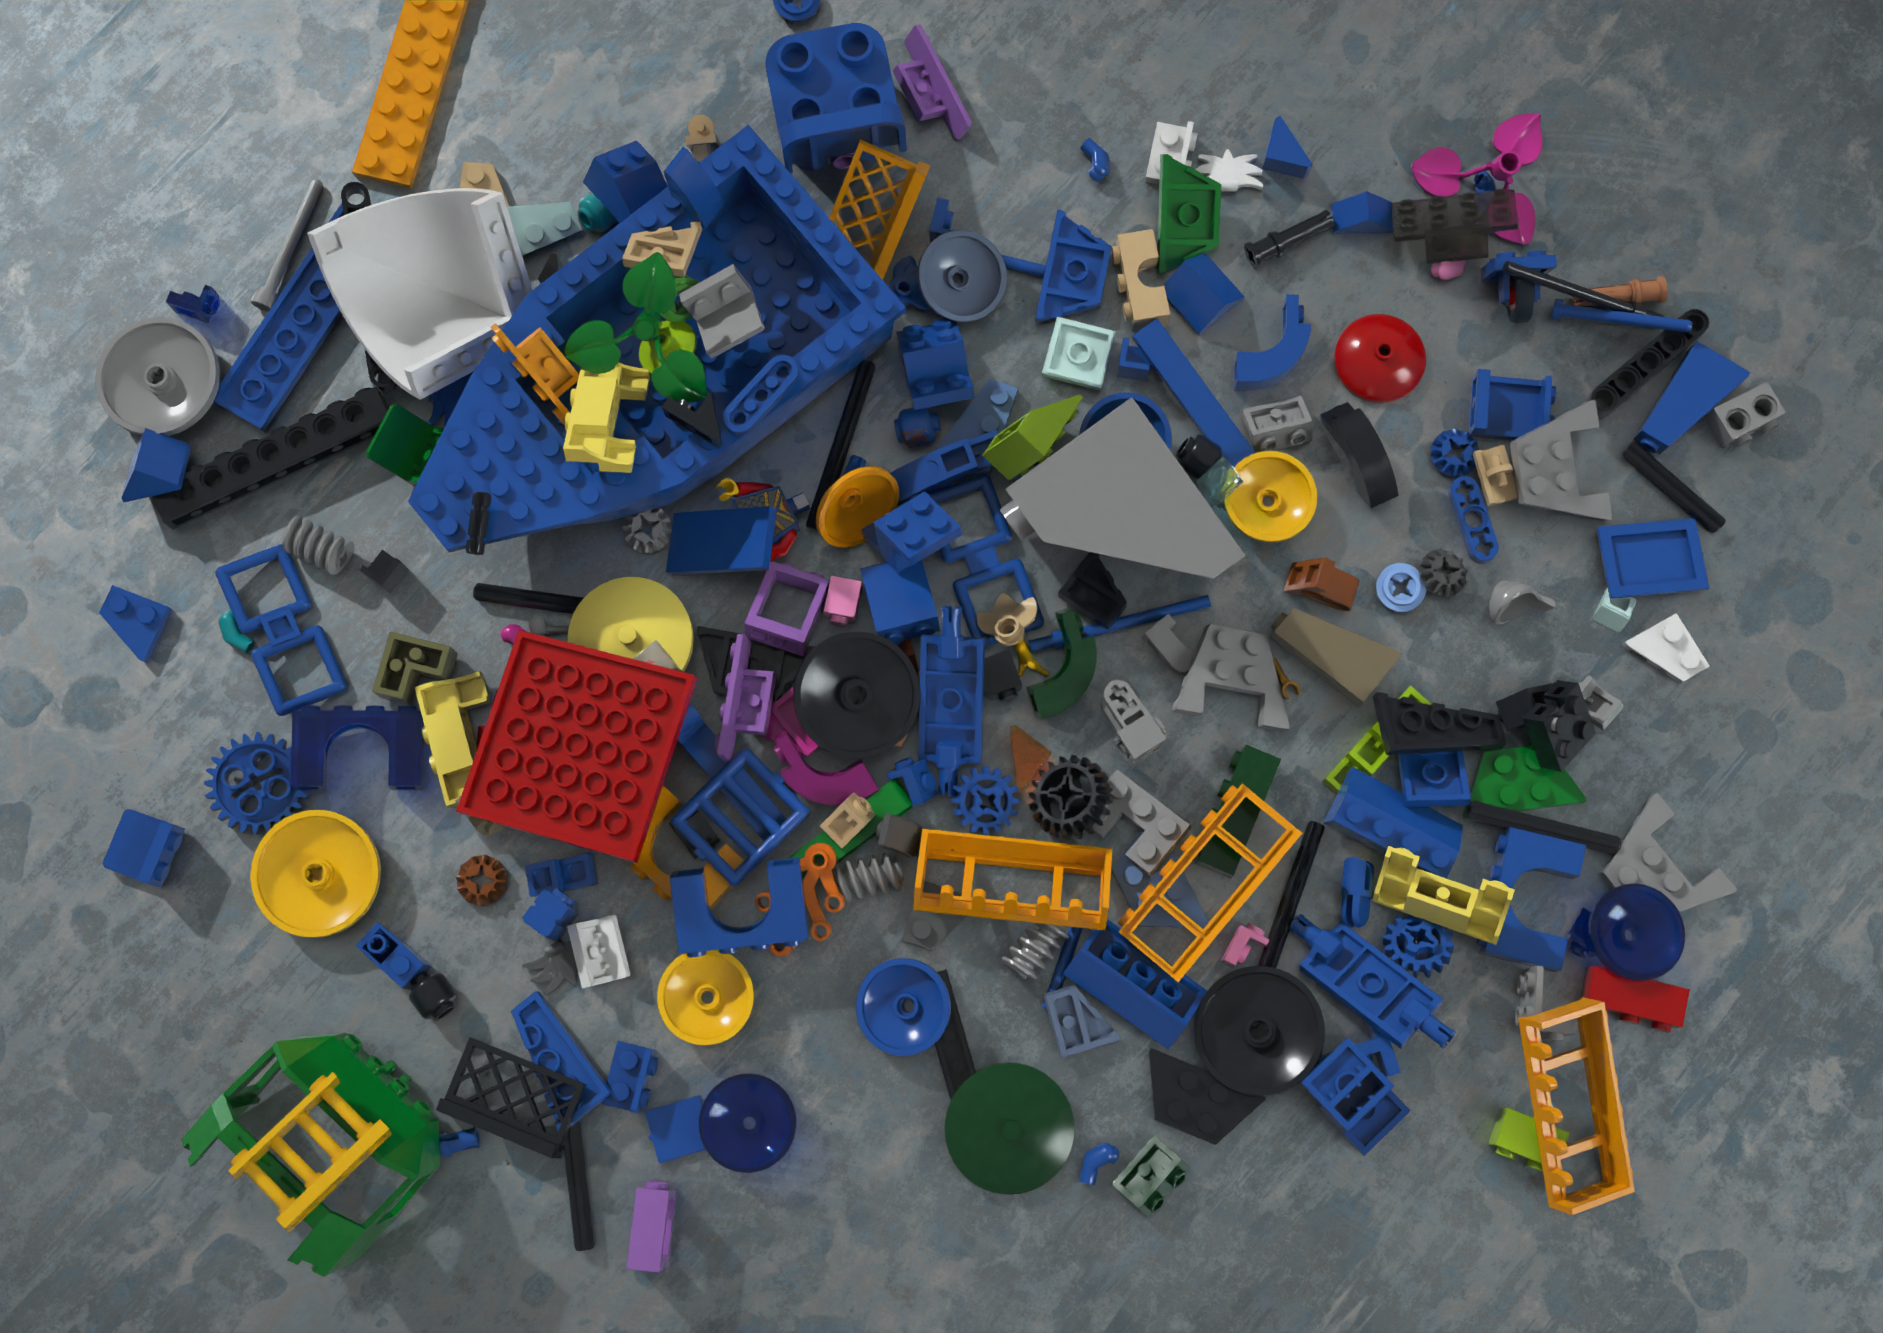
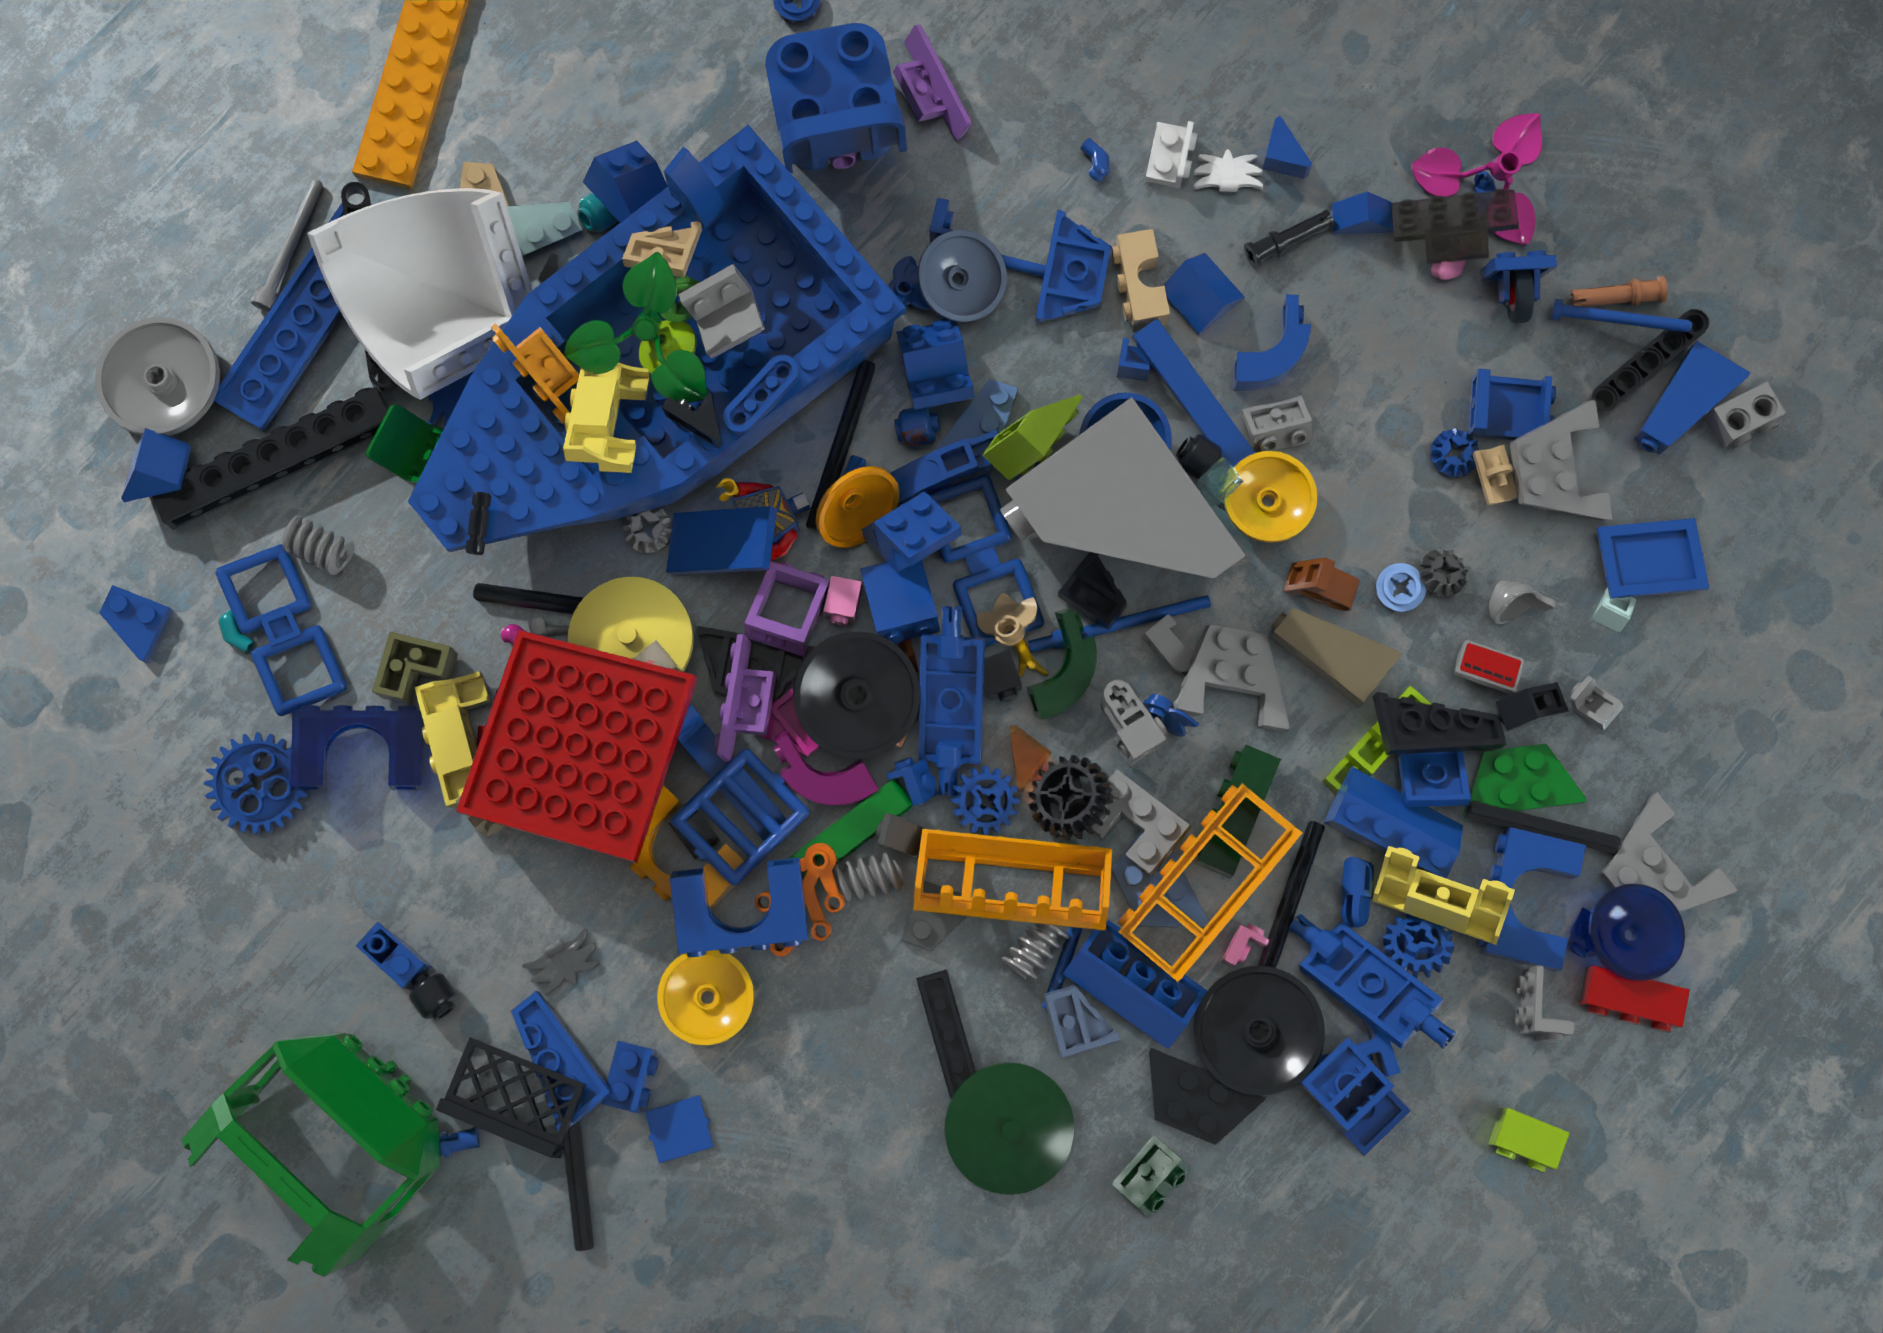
(143, 847): blue bracket -> none
(195, 307): clear blue bracket -> none
(315, 873): yellow dish -> none
(317, 1185): yellow fence -> none
(385, 571): black panel -> none
(490, 891): dark orange gear -> none
(551, 914): blue brick -> none
(562, 874): blue slope -> none
(598, 951): white bracket -> none
(651, 1227): medium lavender window -> none
(702, 137): tan hips -> none
(724, 1128): clear blue dish -> none
(848, 819): tan bracket -> none
(883, 1013): blue dish -> none
(899, 212): light orange fence -> none
(1078, 353): light aqua plate -> none
(1095, 1159): blue arm -> none
(1173, 719): none -> blue plate
(1186, 213): green wing -> none
(1284, 681): pearl gold hand -> none
(1364, 451): black arch -> none
(1367, 371): red dish -> none
(1488, 538): blue beam -> none
(1489, 667): none -> red slope
(1561, 732): black piece -> none
(1575, 290): black bar -> none
(1604, 1100): light orange window -> none
(1669, 648): white wing -> none
(1674, 487): black axle -> none

